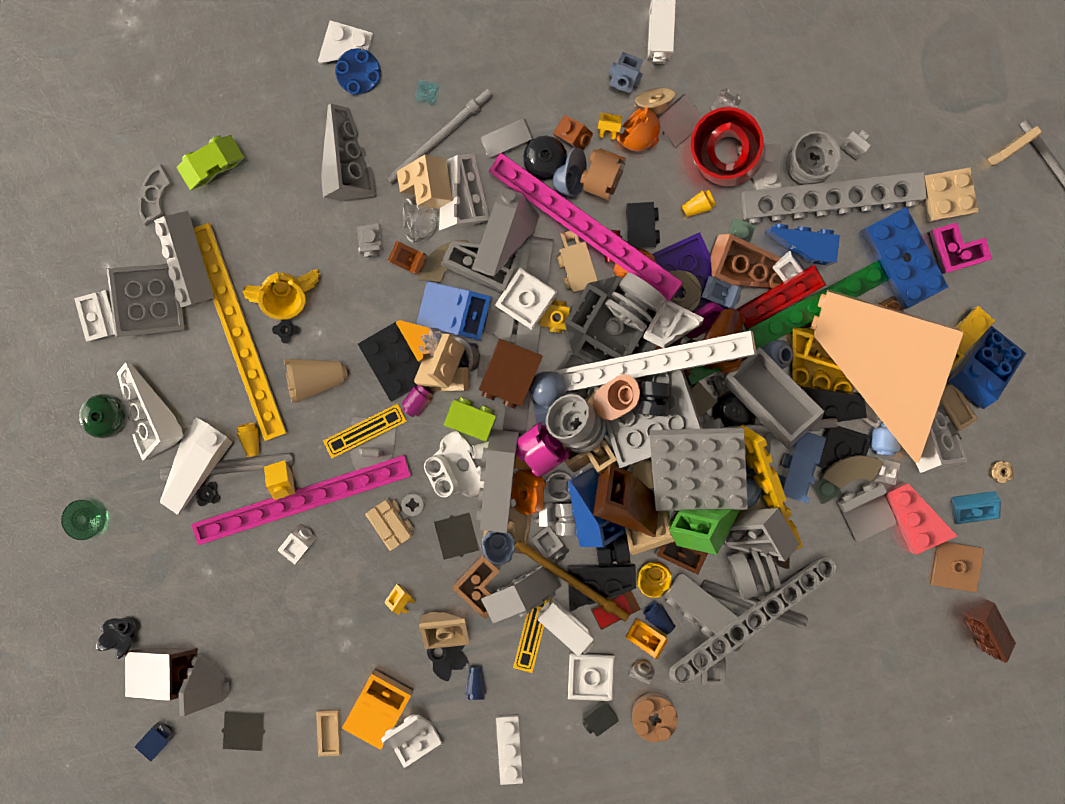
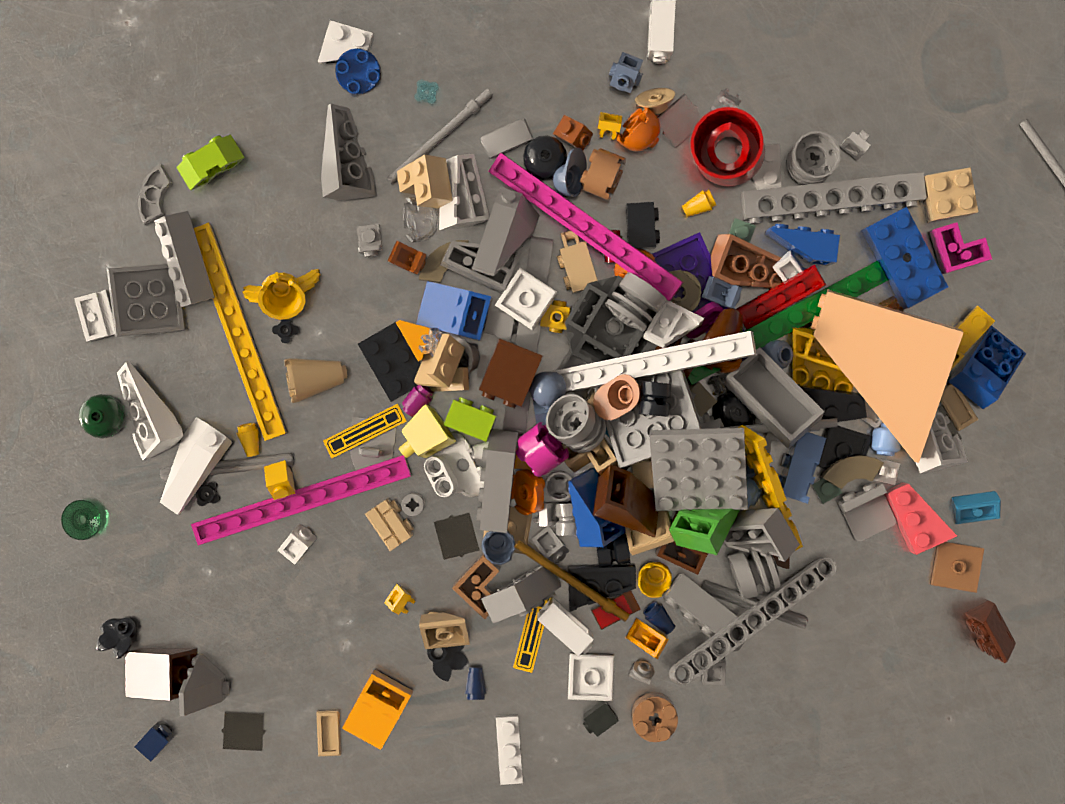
(413, 740): white bracket -> none
(426, 434): none -> light yellow torso
(998, 467): tan plate -> none
(1015, 145): tan tile -> none

